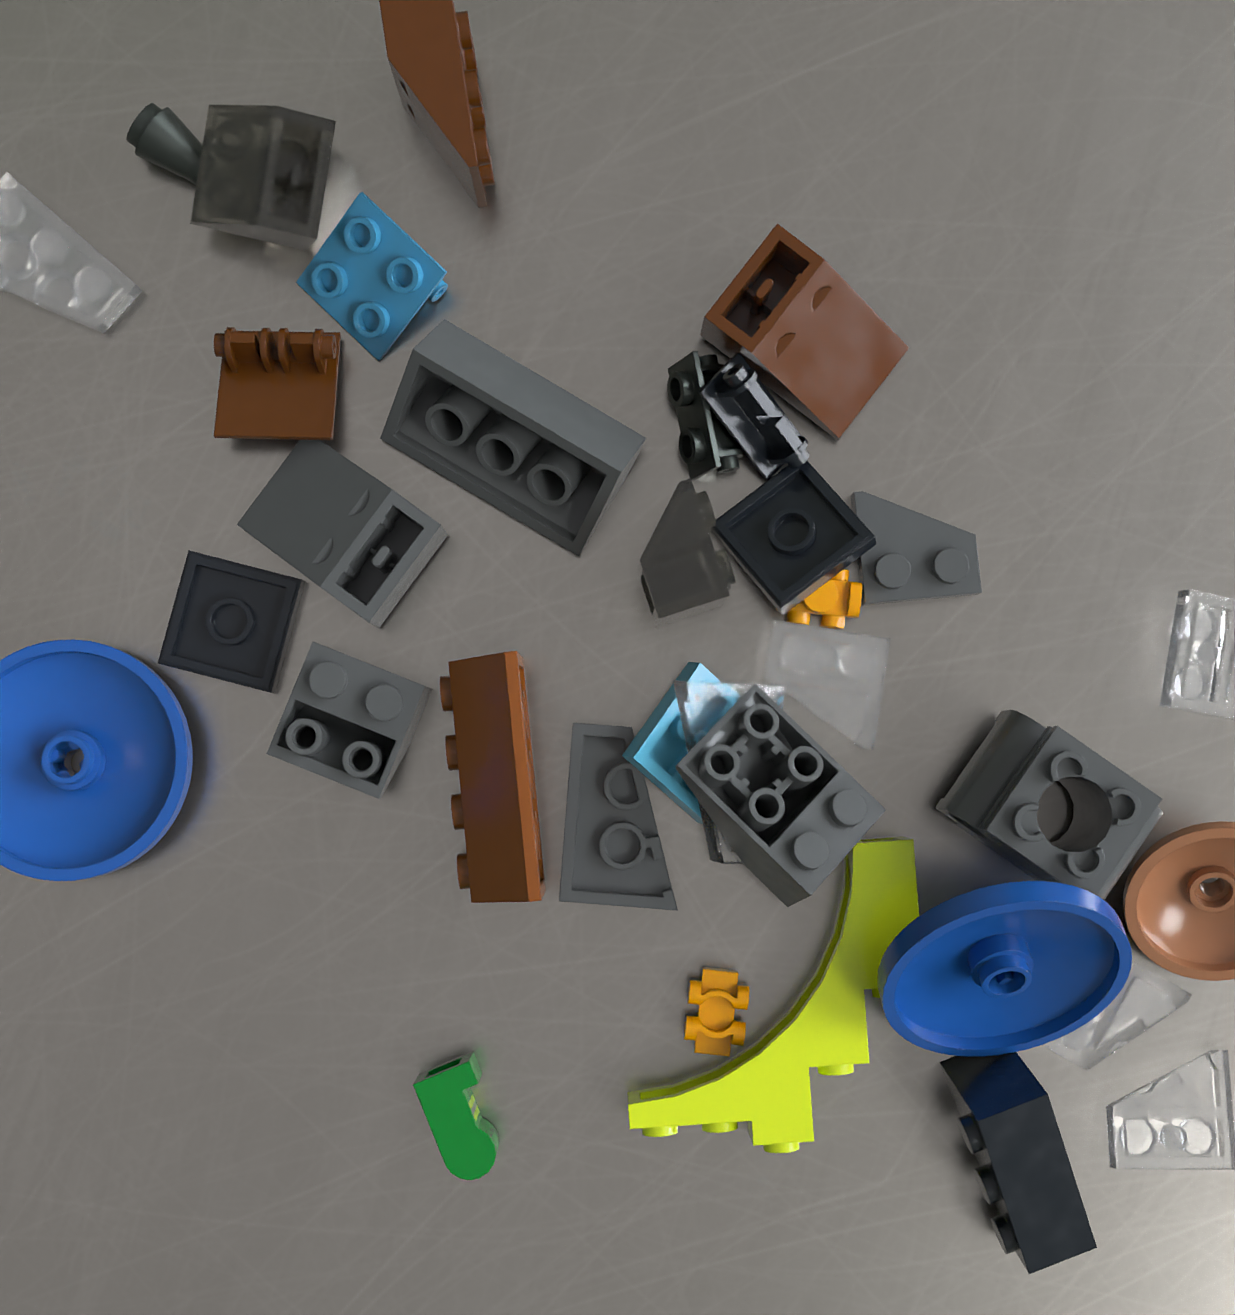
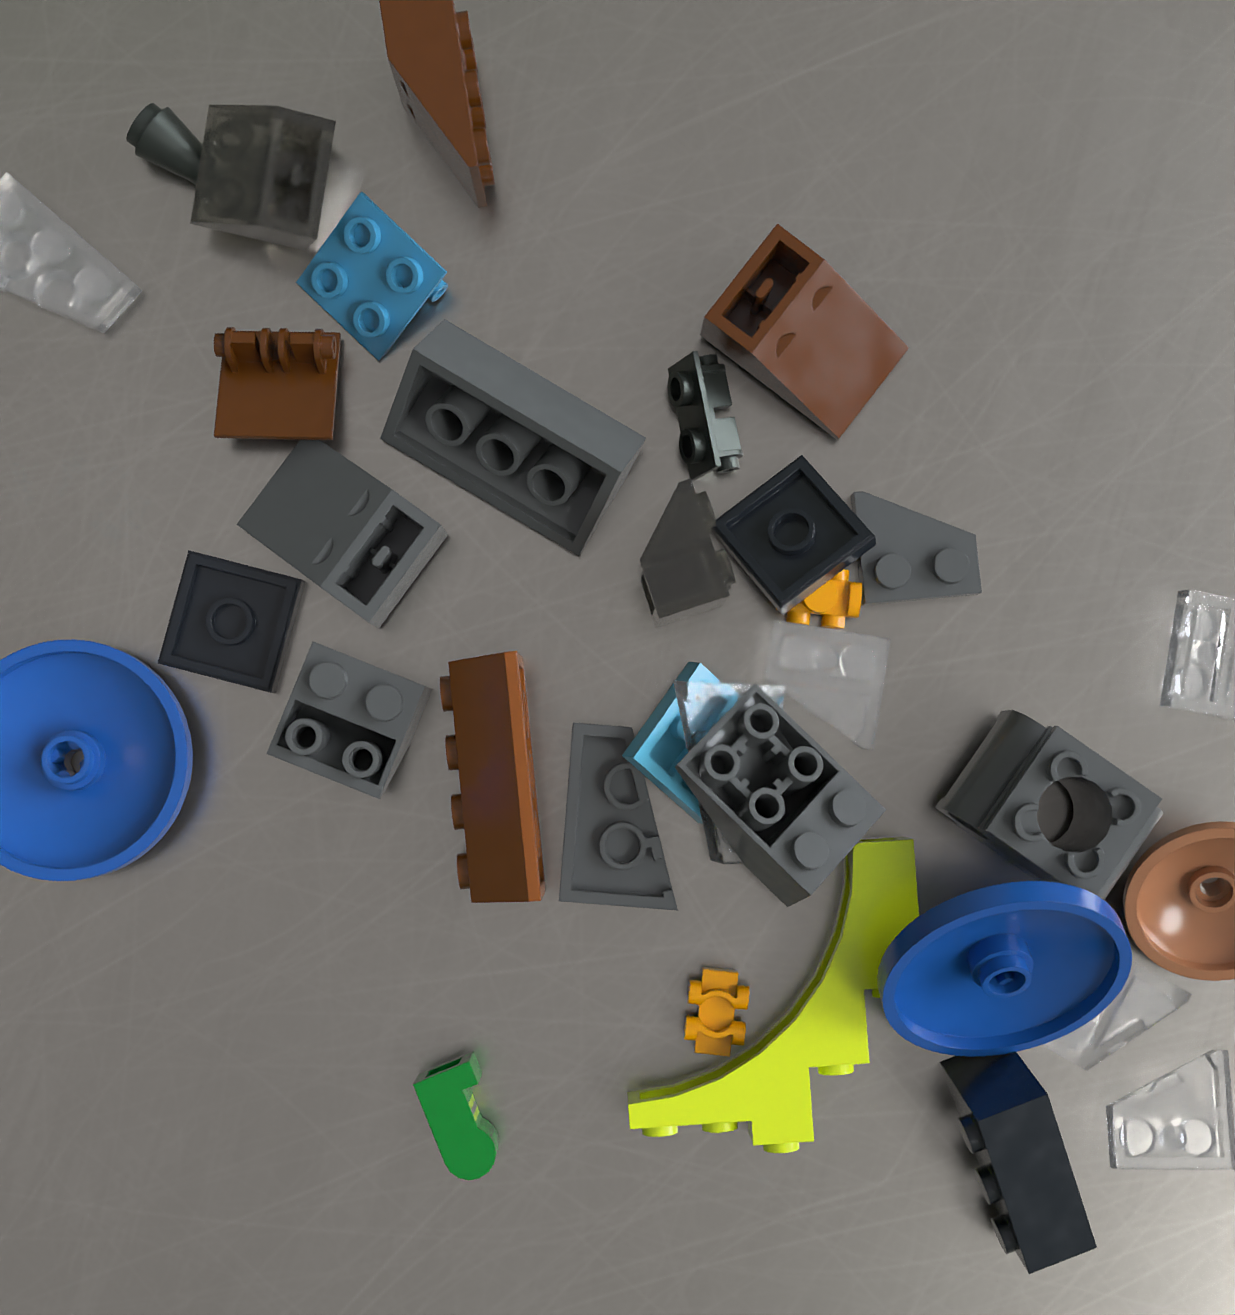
(754, 418): black hinge -> none

